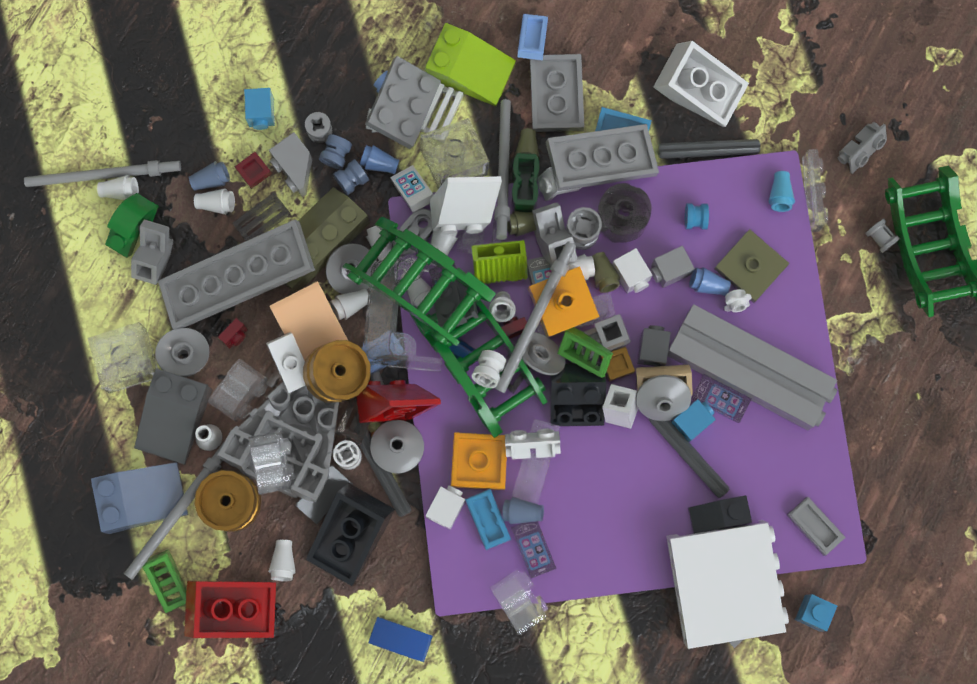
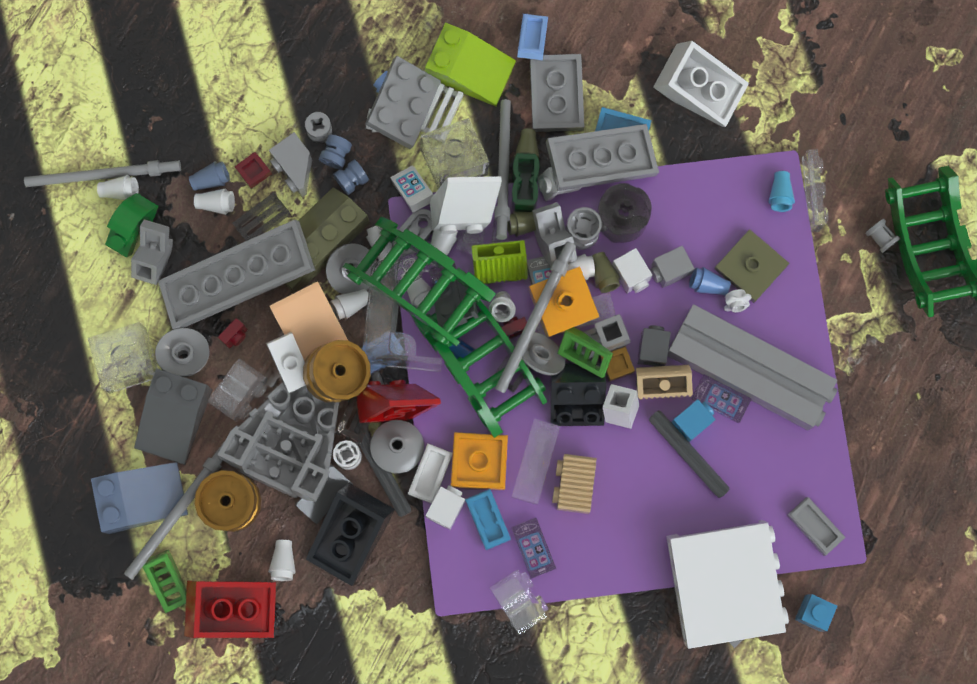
(212, 441): white cone -> none
(259, 108): dark azure brick -> none
(270, 462): clear brick -> none
(378, 160): medium blue cone -> none
(400, 639): blue slope -> none
(430, 473): none -> white tile
(489, 367): white wheel -> none
(520, 442): white hinge -> none
(522, 511): sand blue cone -> none
(576, 483): none -> tan brick
(661, 390): light grey dish -> none
(696, 216): dark azure wheel -> none
(709, 148): dark grey axle -> none
(720, 514): black slope -> none
(871, 139): light grey hinge -> none

